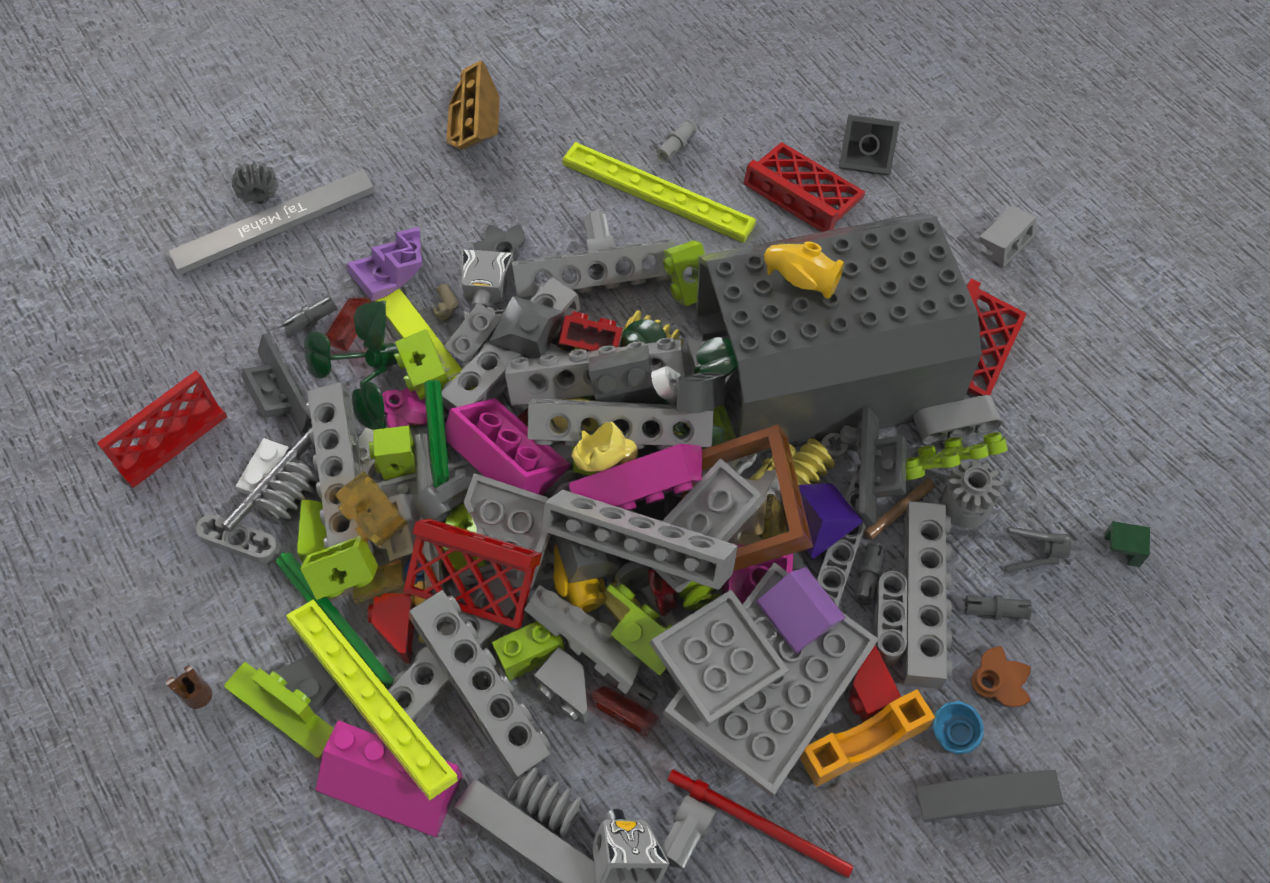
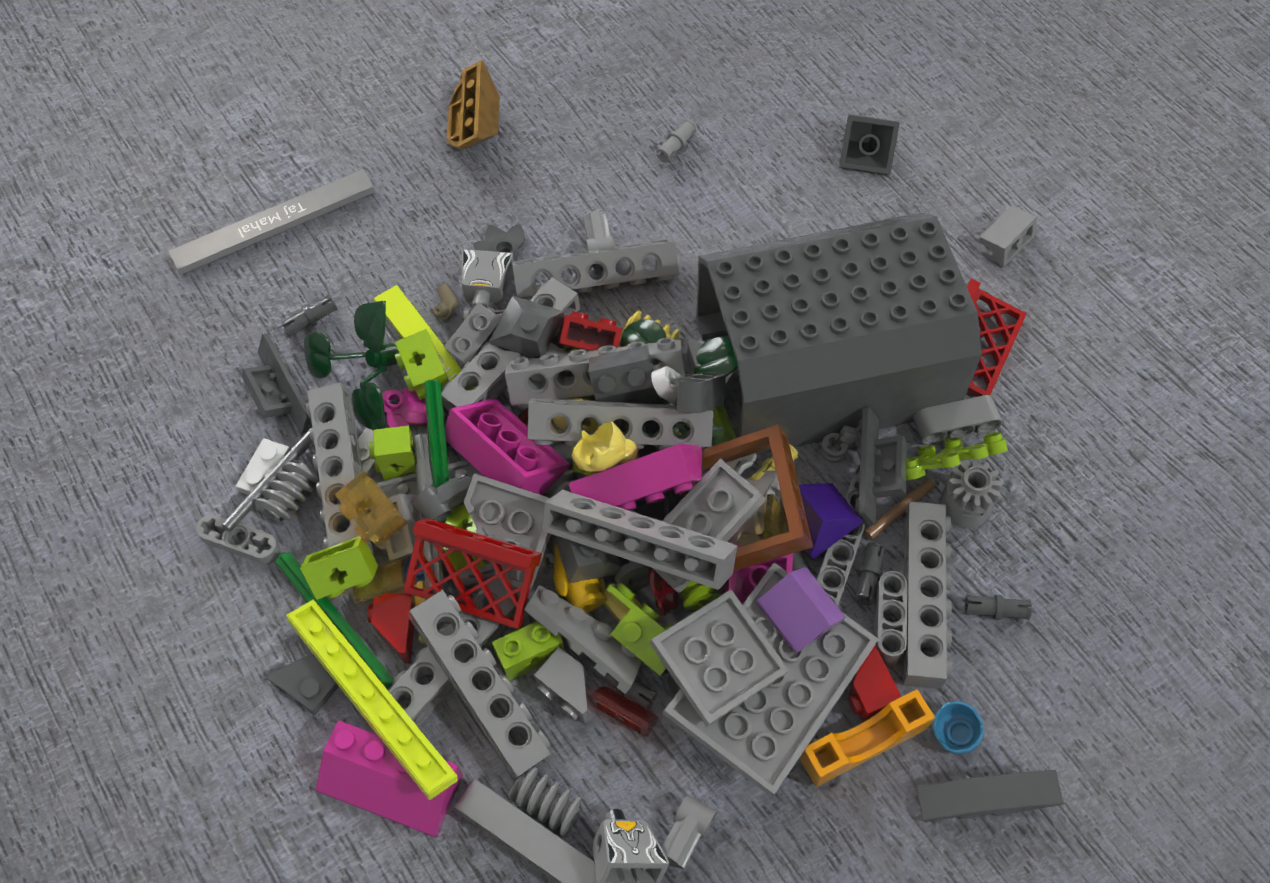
(164, 442): red fence -> none
(185, 683): reddish brown hinge -> none
(254, 182): dark grey gear -> none
(281, 707): lime bracket -> none
(311, 529): lime slope -> none
(343, 330): clear red slope -> none
(389, 265): medium lavender slope -> none
(659, 192): neon yellow tile -> none
(675, 263): lime brick -> none
(700, 791): red bar -> none
(795, 197): red fence -> none
(805, 266): yellow animal -> none
(811, 462): light yellow piece -> none
(1004, 676): dark orange plate -> none
(1052, 544): dark grey plant -> none
(1129, 540): dark green panel -> none

